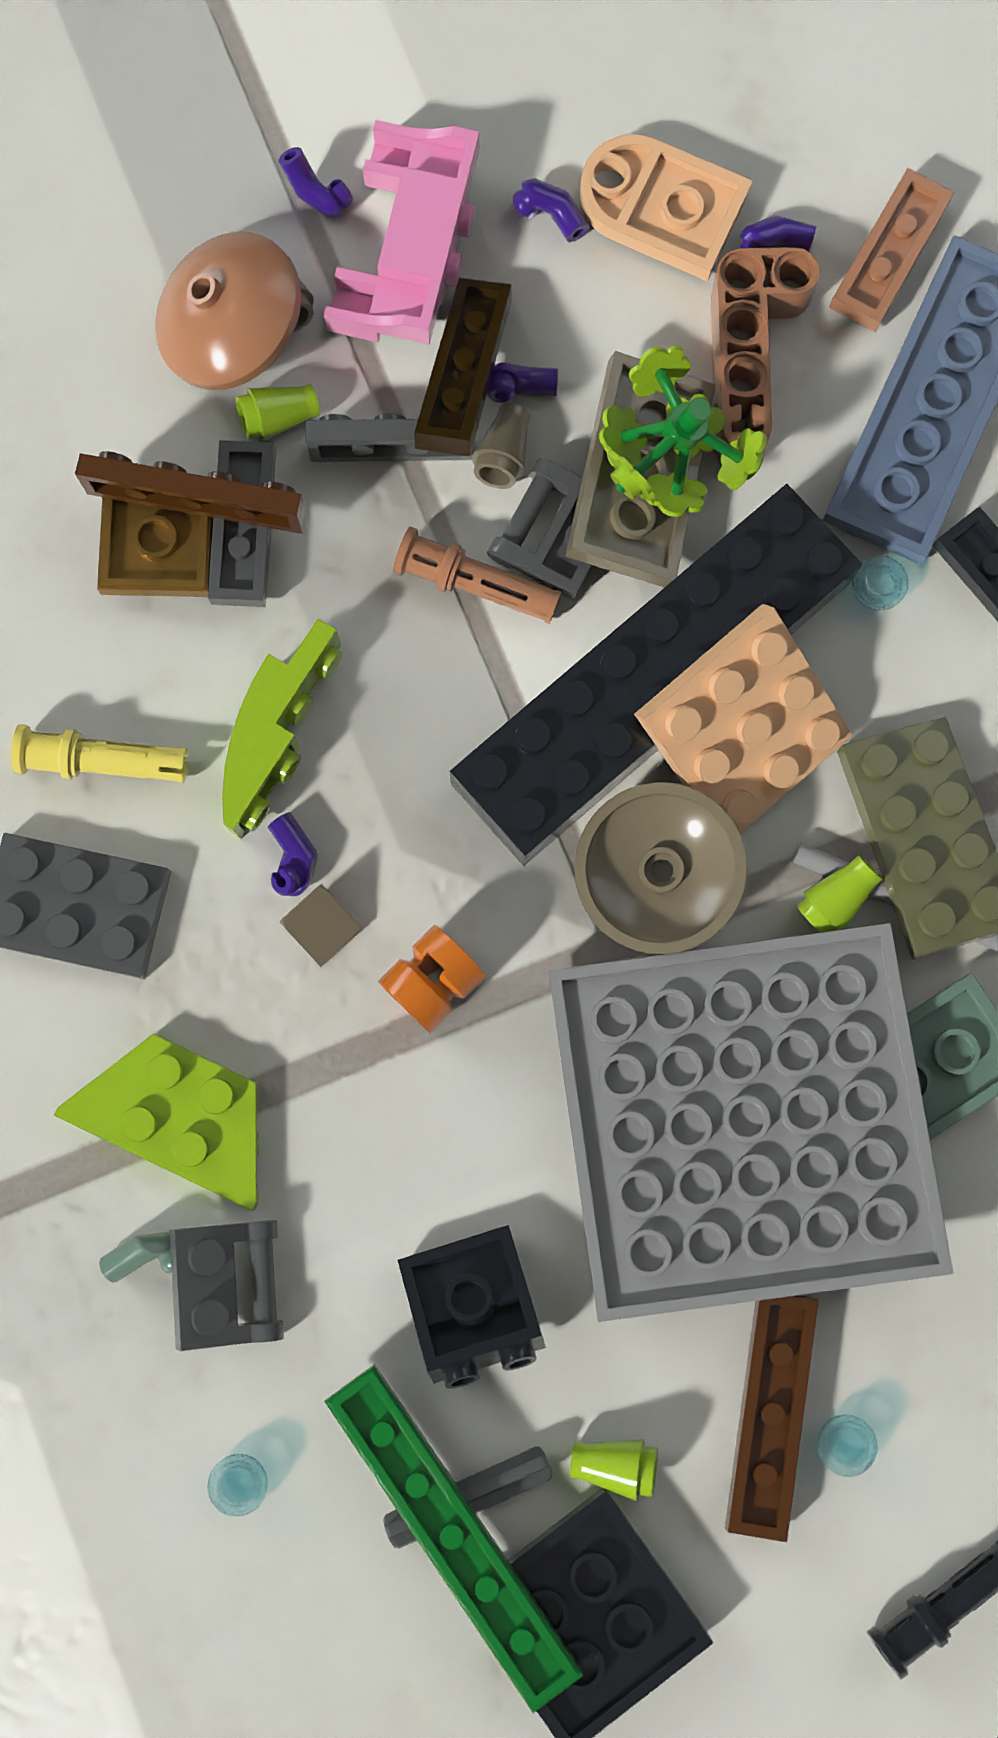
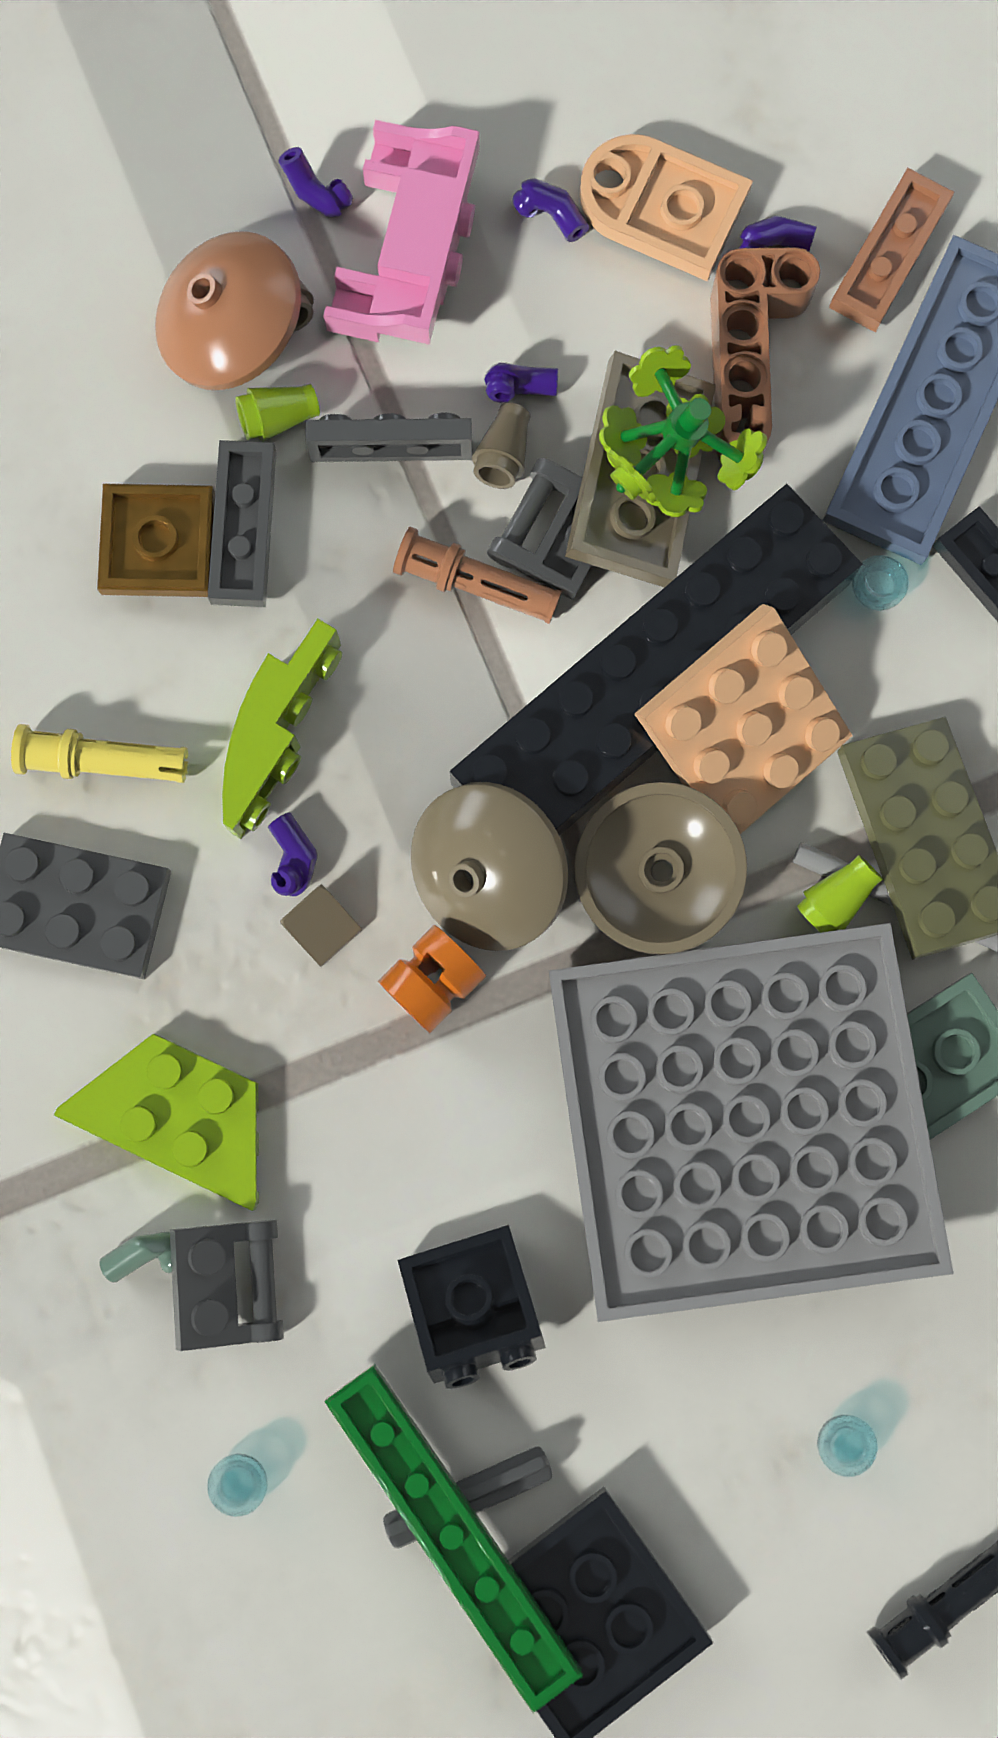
(174, 489): reddish brown plate -> none
(463, 367): dark brown plate -> none
(508, 852): none -> dark tan dish
(616, 1466): lime cone -> none
(771, 1417): reddish brown plate -> none

